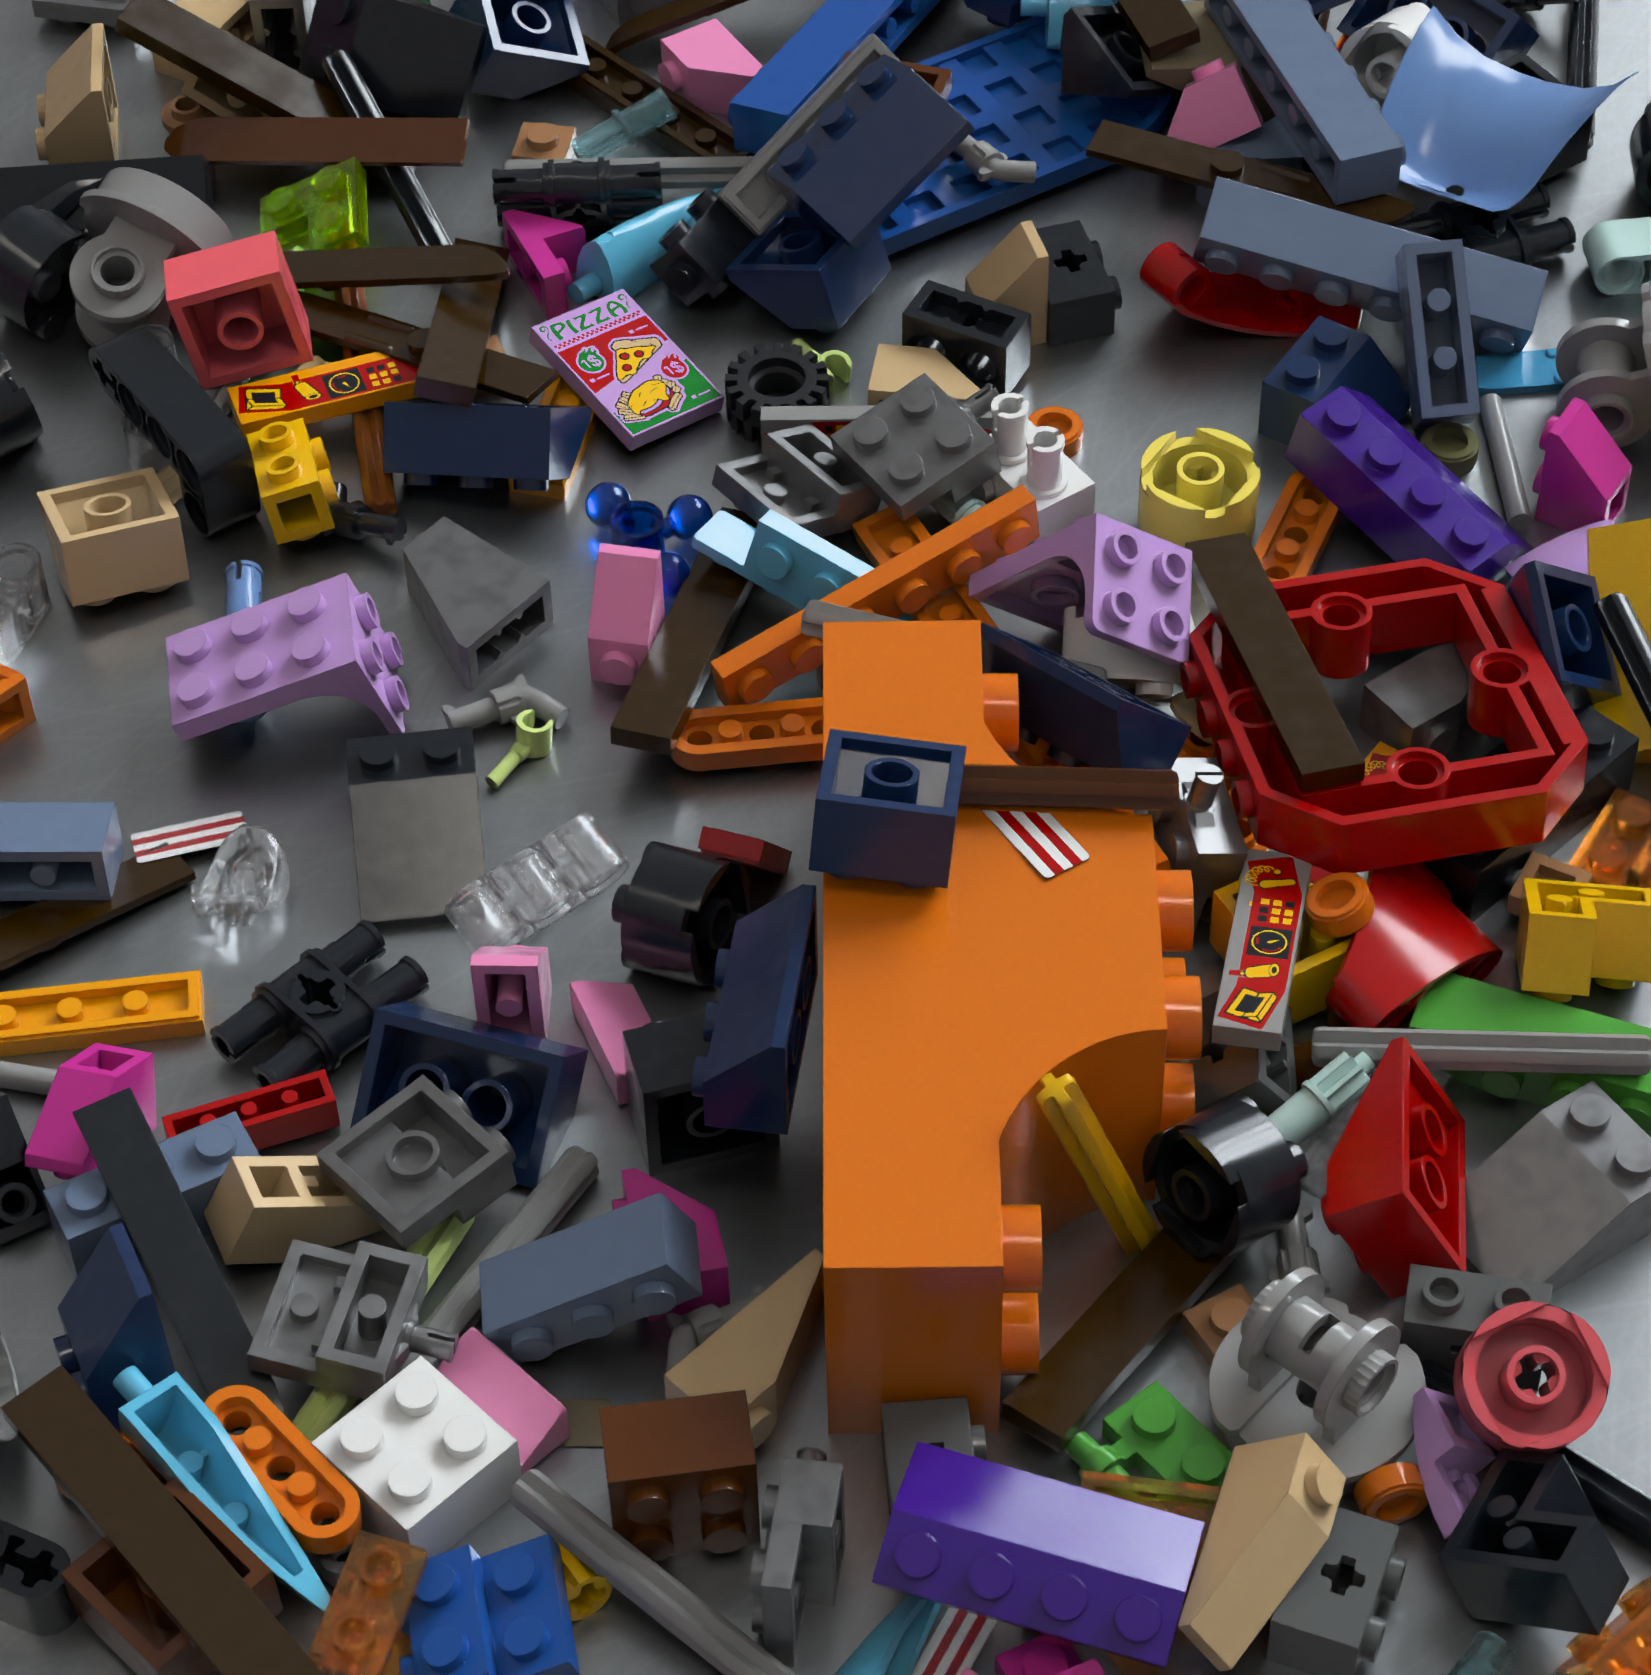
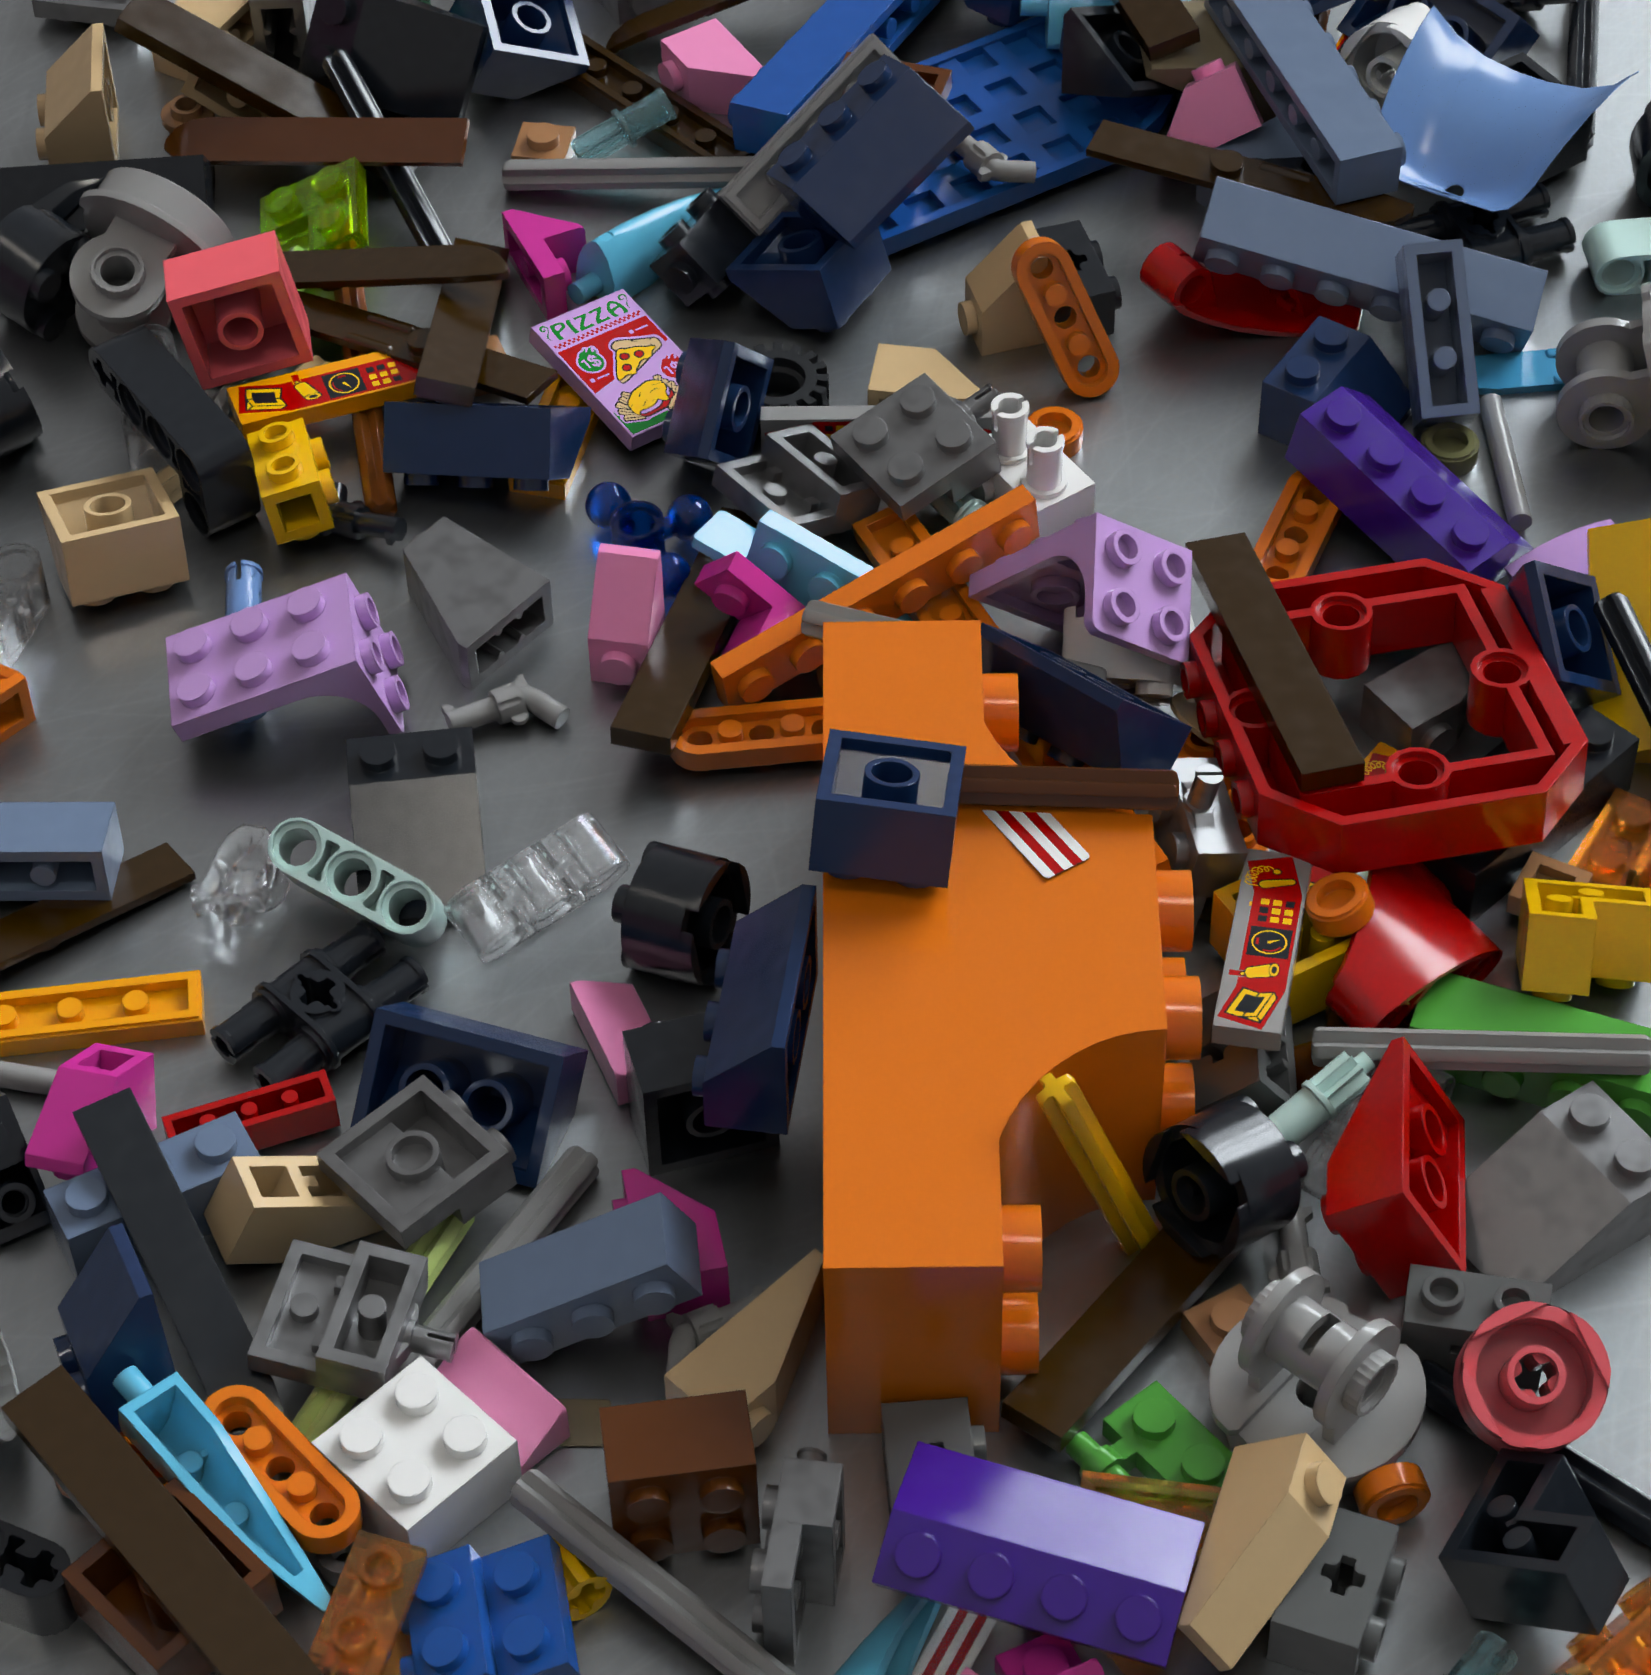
(184, 836): clear sticker -> none
(336, 861): none -> light aqua beam
(513, 987): bright pink slope -> none
(529, 743): yellowish green hand -> none
(580, 191): black pin -> none
(716, 402): none -> dark blue slope
(745, 850): red tile -> none
(747, 594): none -> dark pink slope
(837, 362): yellowish green hand -> none
(973, 333): black brick -> none
(1077, 336): none -> orange plate
(1198, 487): light yellow brick -> none
(1446, 1456): lavender slope -> none
(1582, 471): dark pink slope -> none

